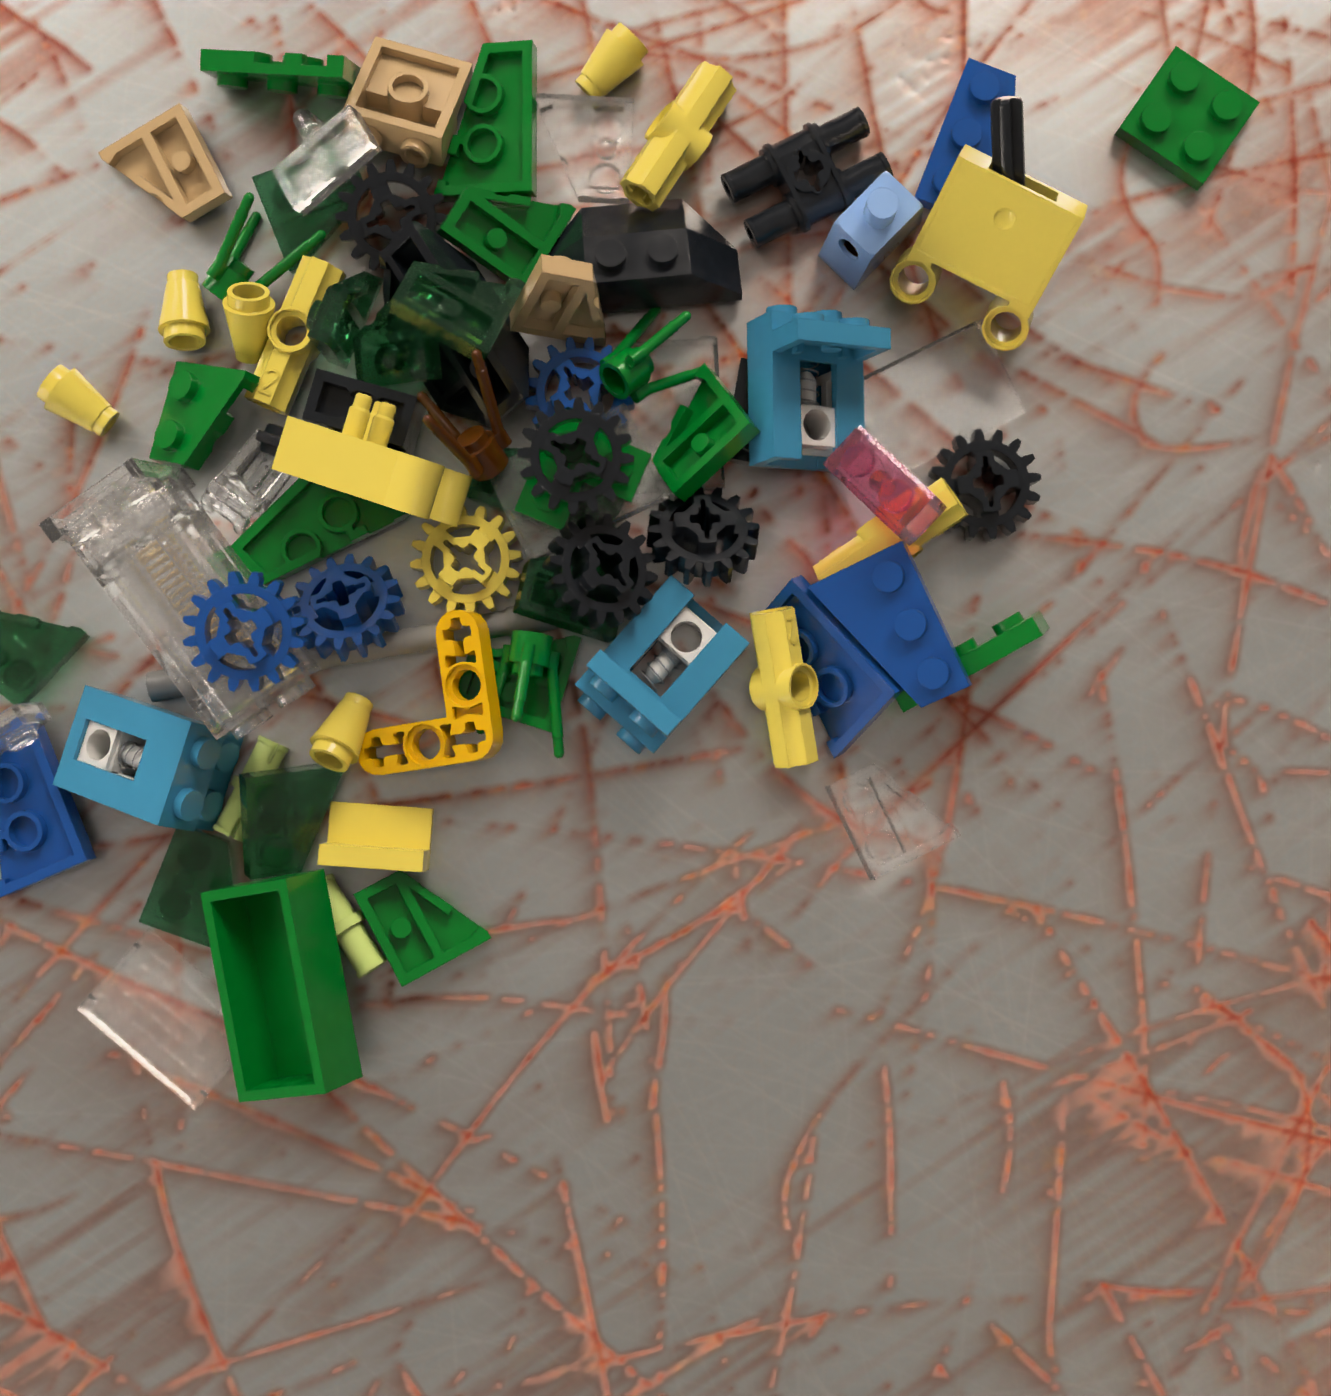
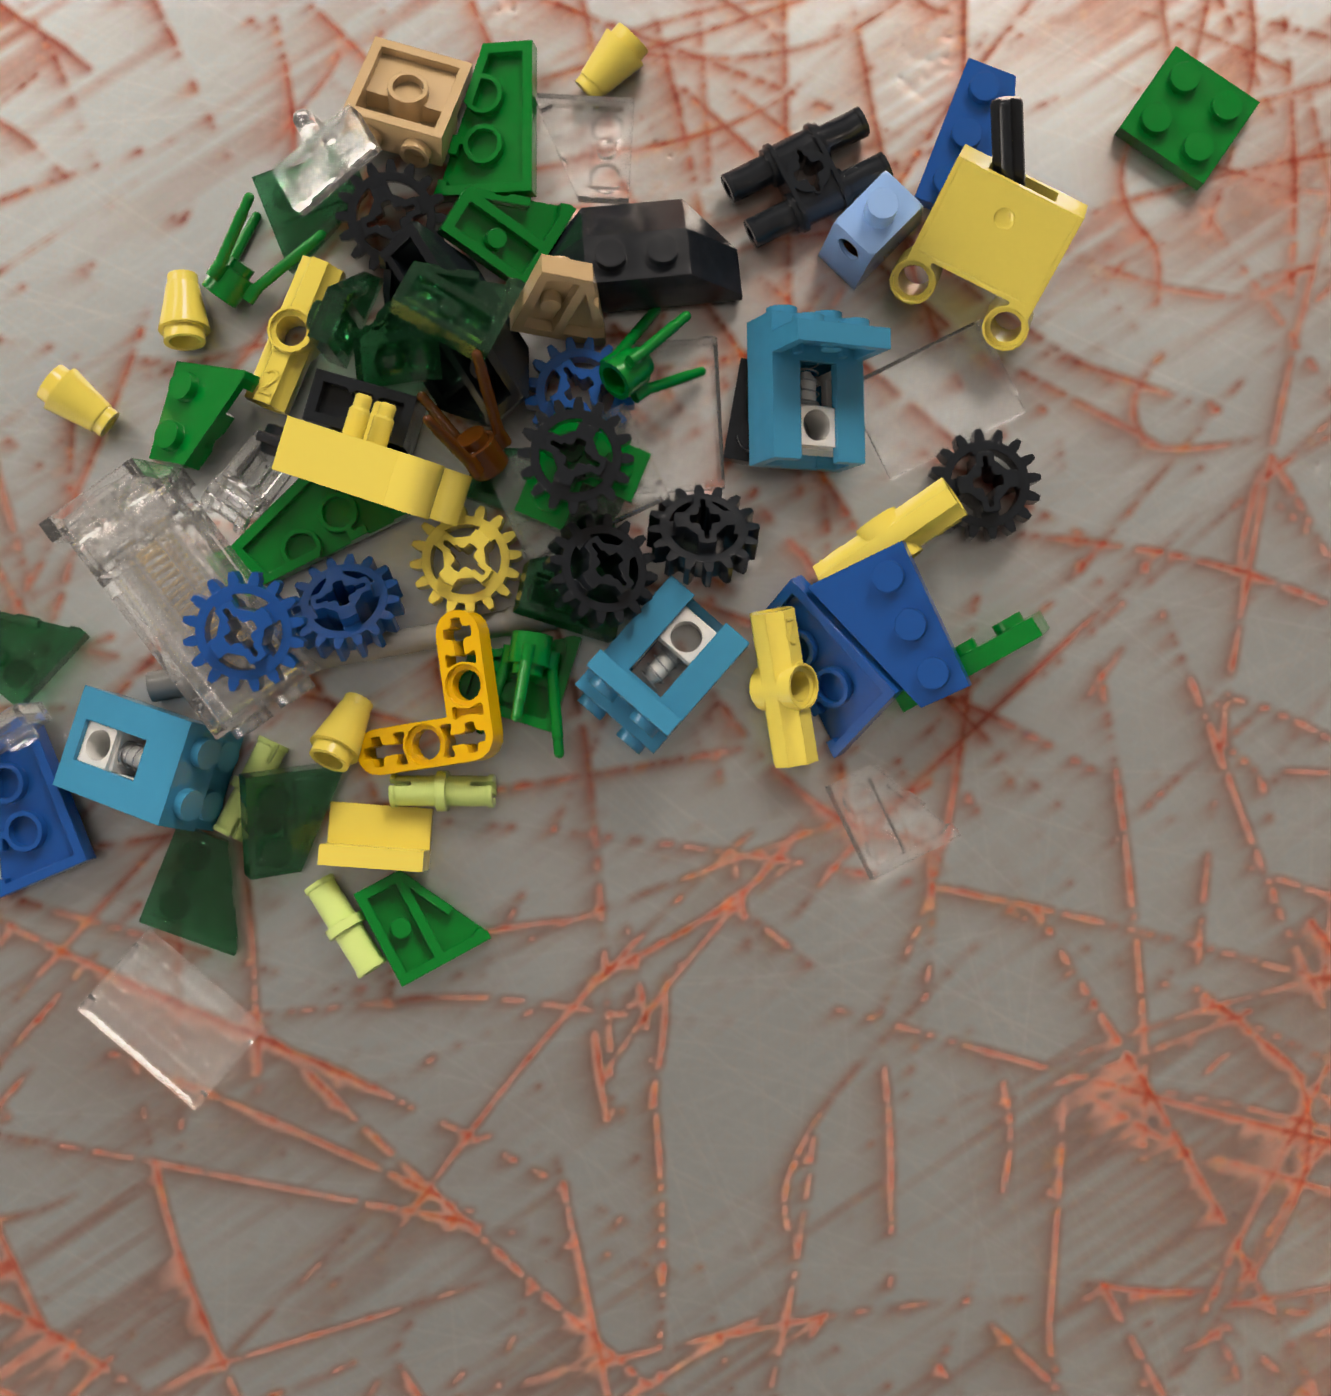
(171, 164): tan wing -> none
(236, 68): green wing -> none
(247, 316): light yellow cone -> none
(281, 986): green piece -> none
(442, 790): none -> yellowish green pin
(678, 136): light yellow piece -> none
(703, 436): green wing -> none
(884, 485): clear pink brick -> none

